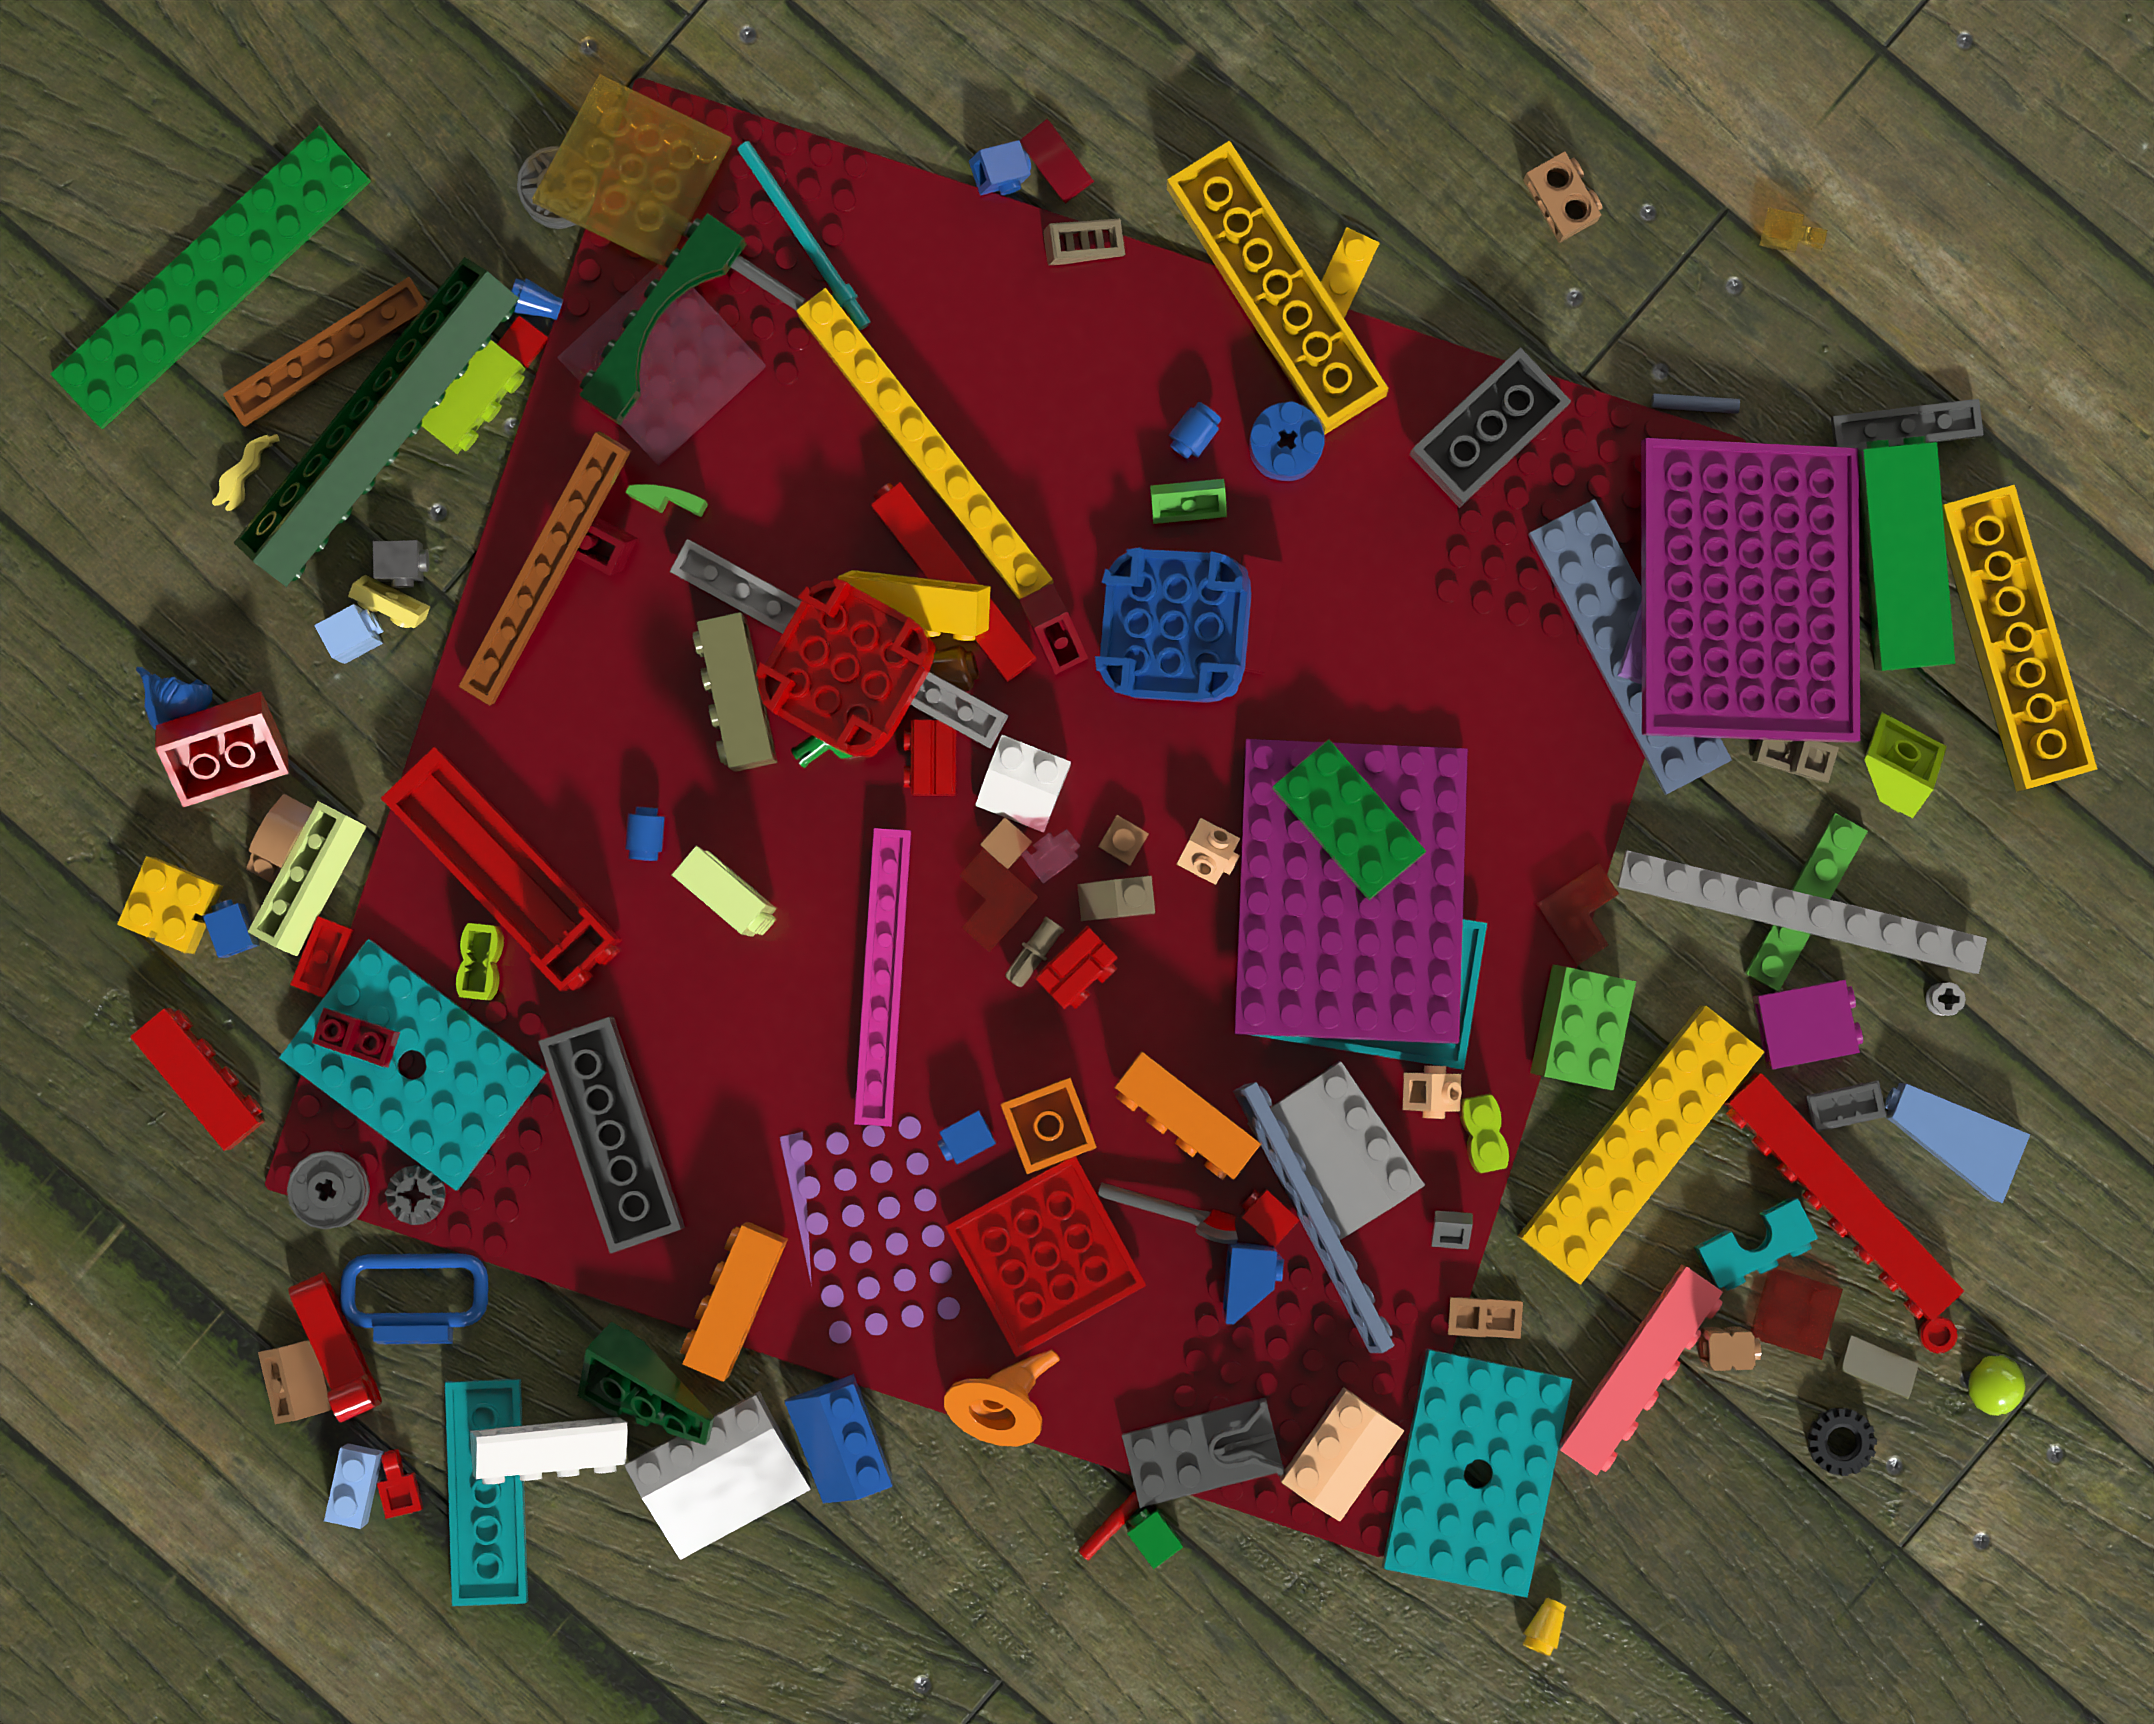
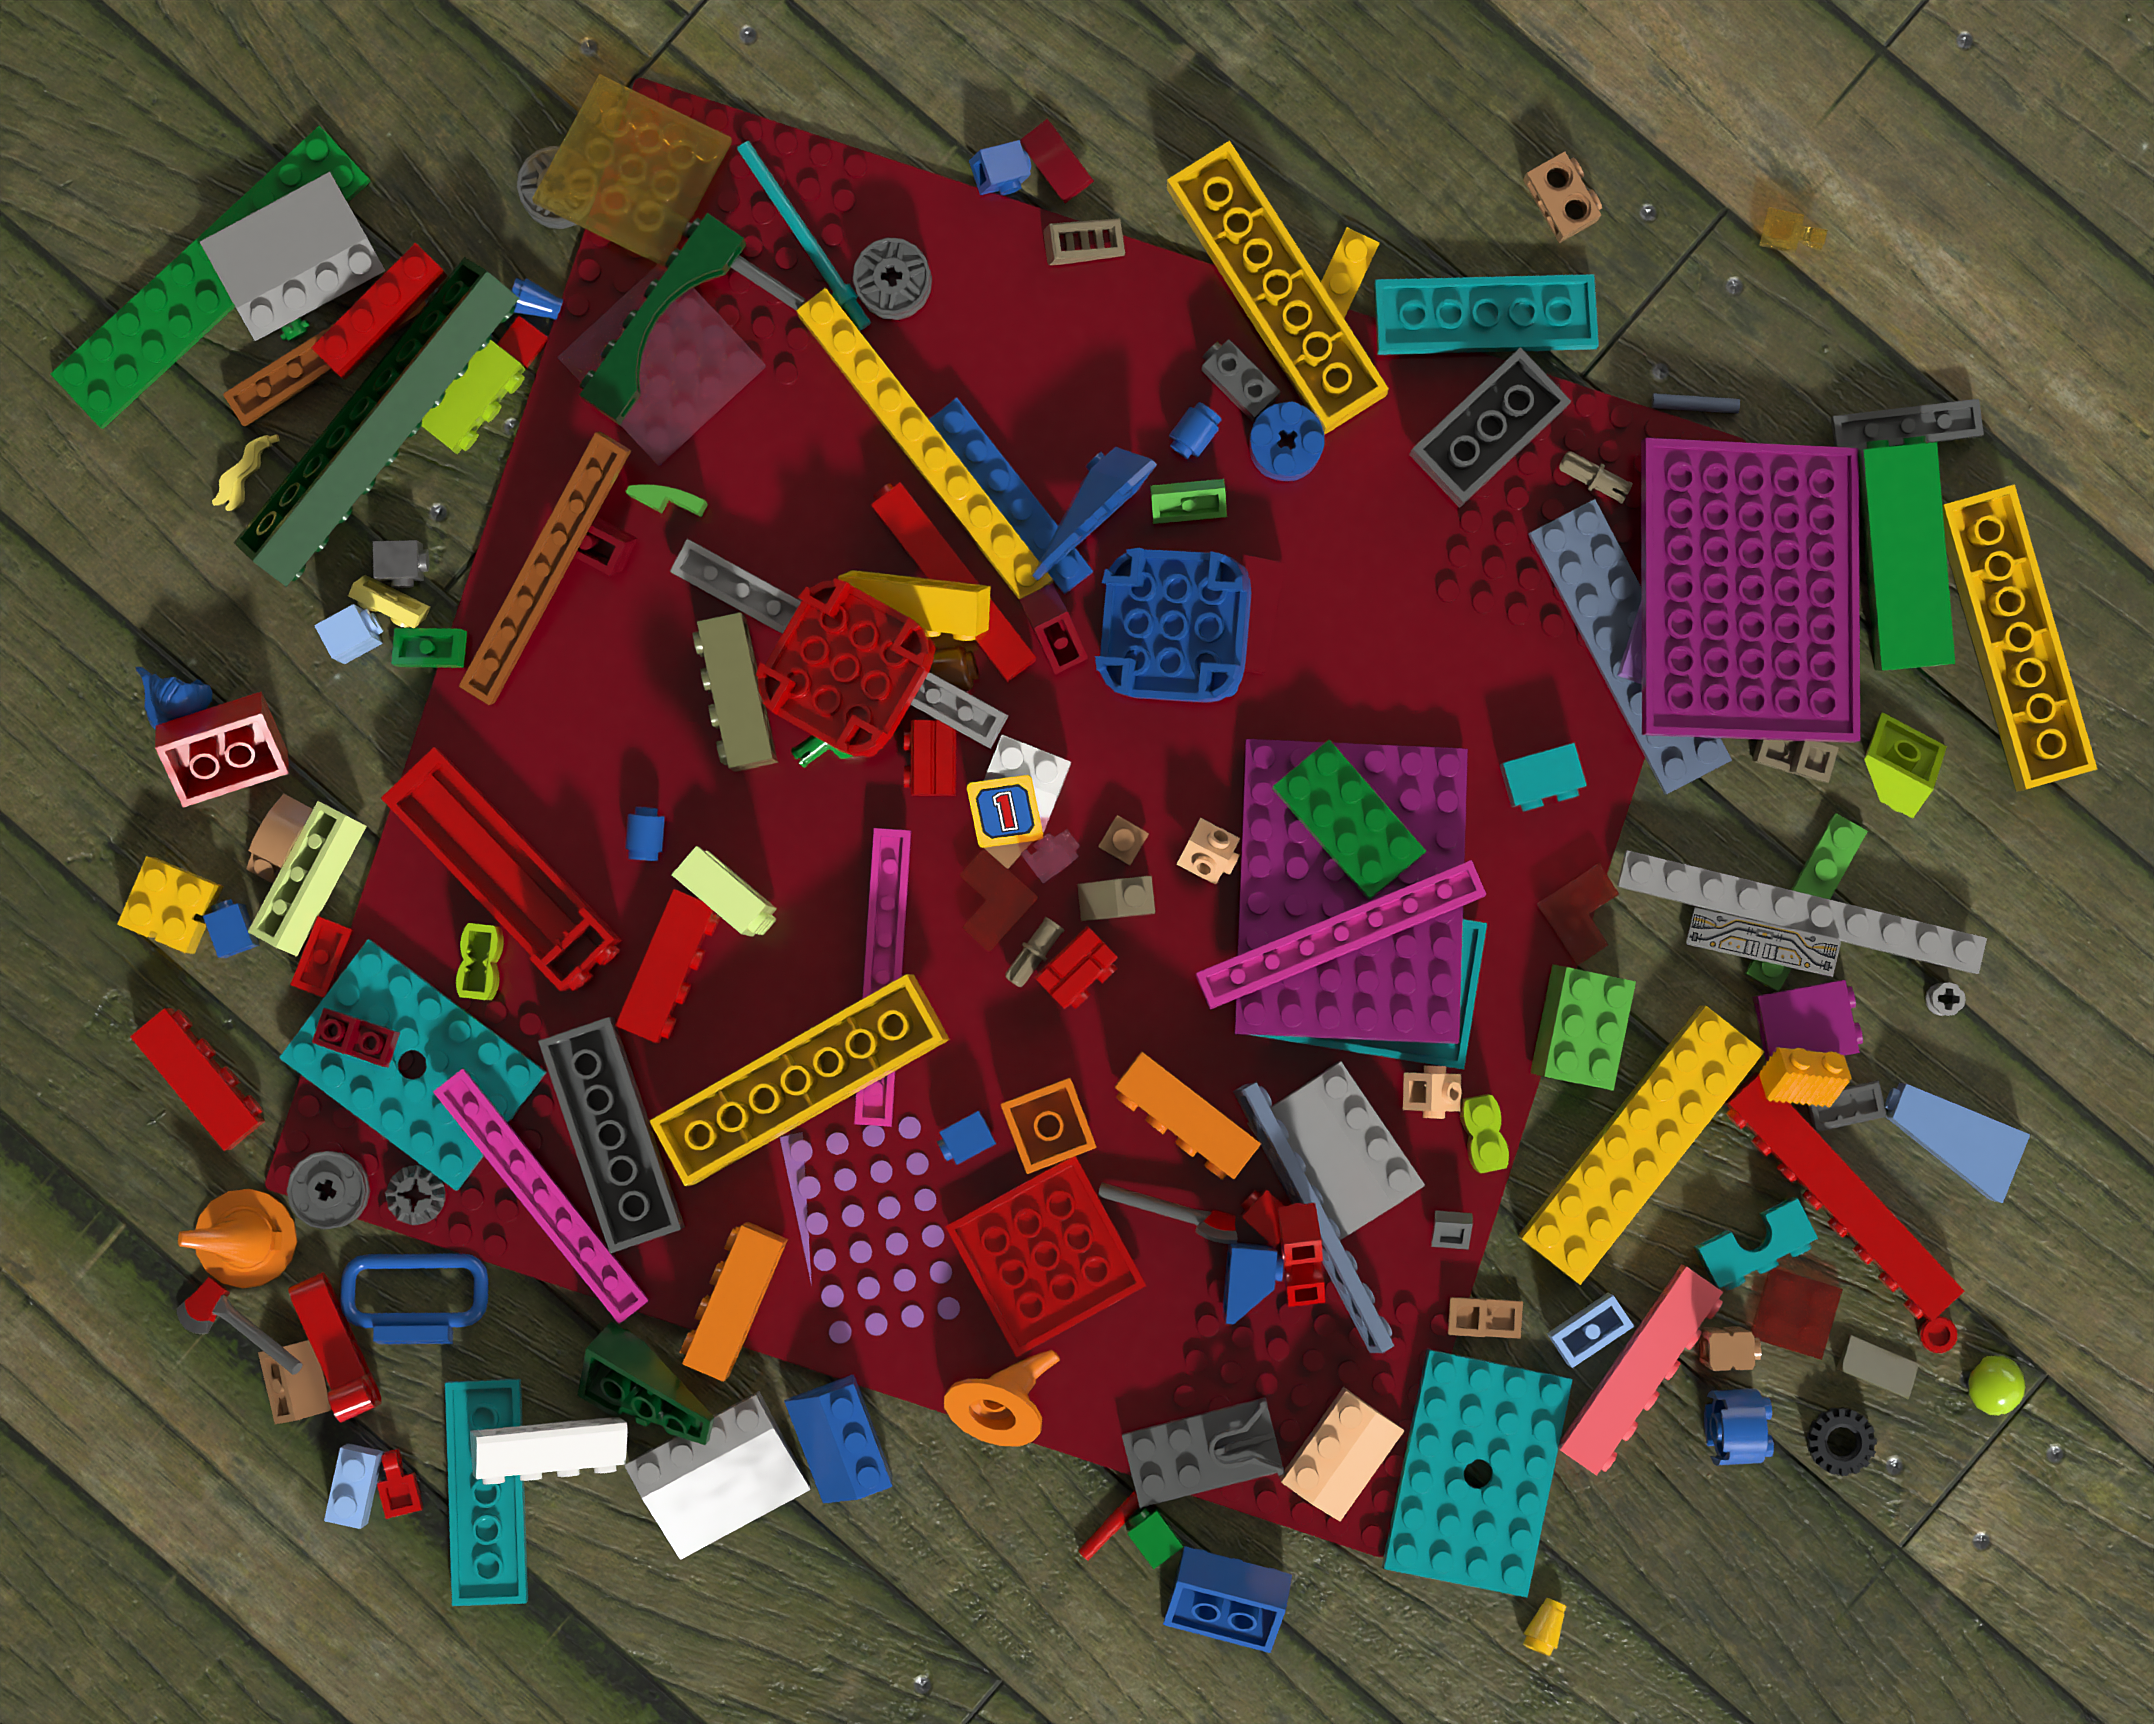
(212, 1300): none -> piece
(243, 1238): none -> orange piece
(292, 256): none -> light grey slope
(294, 330): none -> green piece
(379, 311): none -> red brick
(429, 647): none -> green plate
(541, 1195): none -> dark pink plate
(666, 967): none -> red brick
(799, 1080): none -> yellow brick
(908, 263): none -> dark grey wheel
(1005, 811): none -> sticker
(1006, 491): none -> blue plate
(1104, 489): none -> blue wedge
(1228, 1599): none -> blue slope
(1239, 379): none -> dark grey brick
(1301, 1254): none -> red arch
(1340, 934): none -> dark pink plate
(1485, 314): none -> teal plate
(1543, 776): none -> teal brick
(1590, 1330): none -> light blue brick
(1595, 476): none -> dark tan axle
(1738, 1426): none -> blue brick
(1764, 942): none -> light grey tile
(1805, 1076): none -> light orange brick

